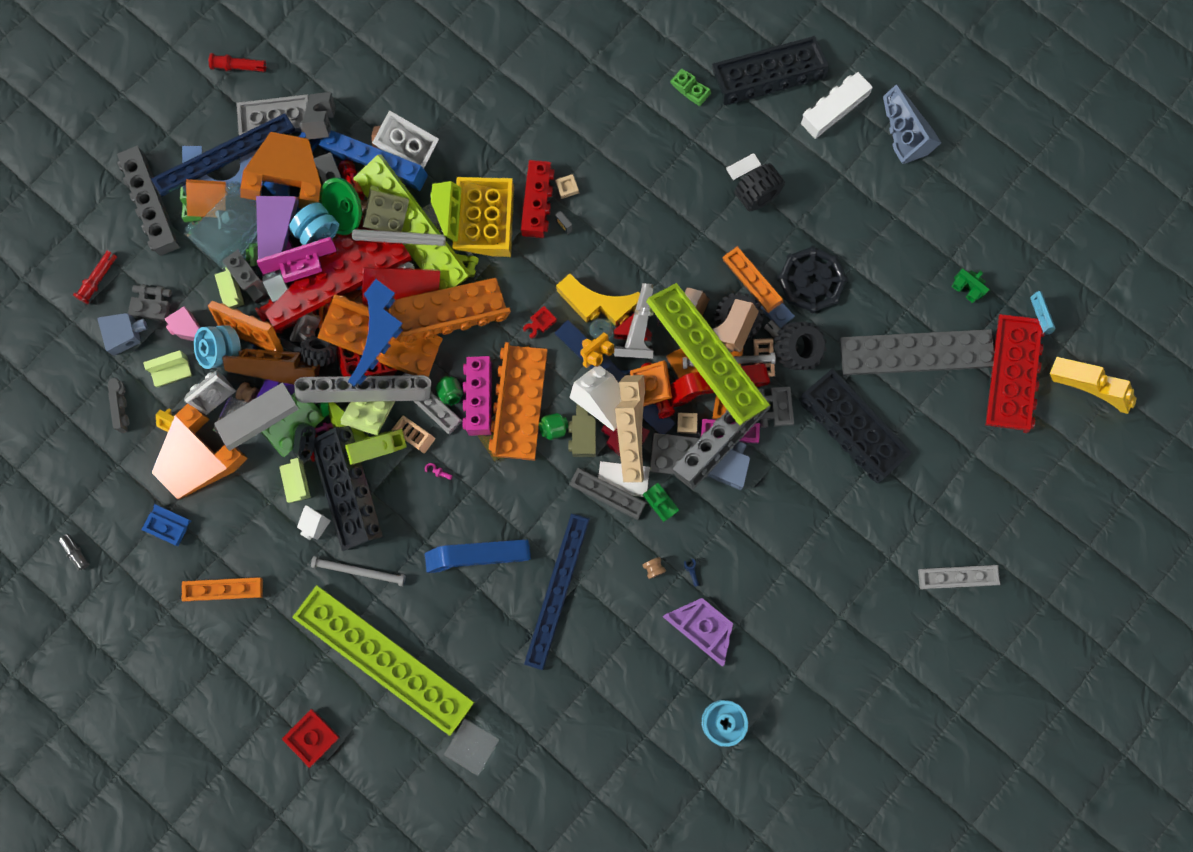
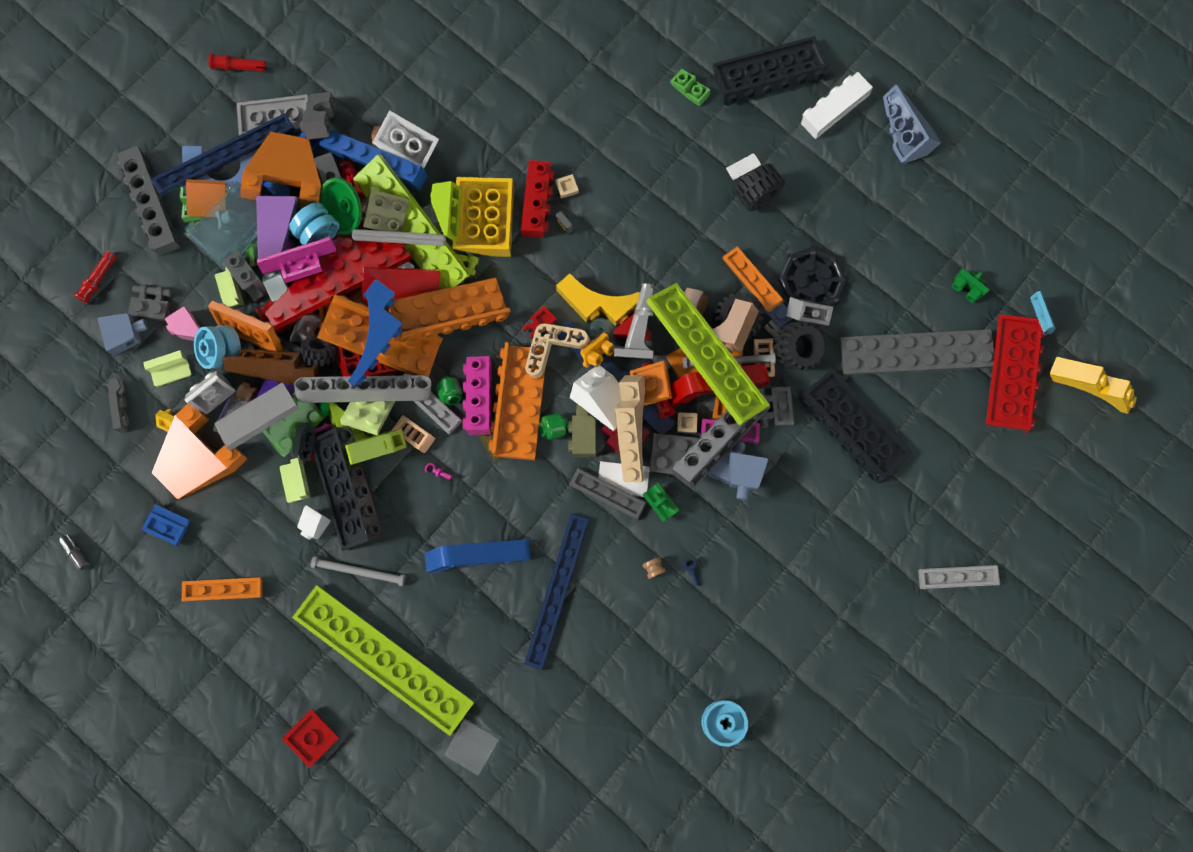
(547, 341): none -> tan beam
(703, 627): medium lavender wing -> none
(745, 473): none -> sand blue torso
(809, 311): none -> light grey slope

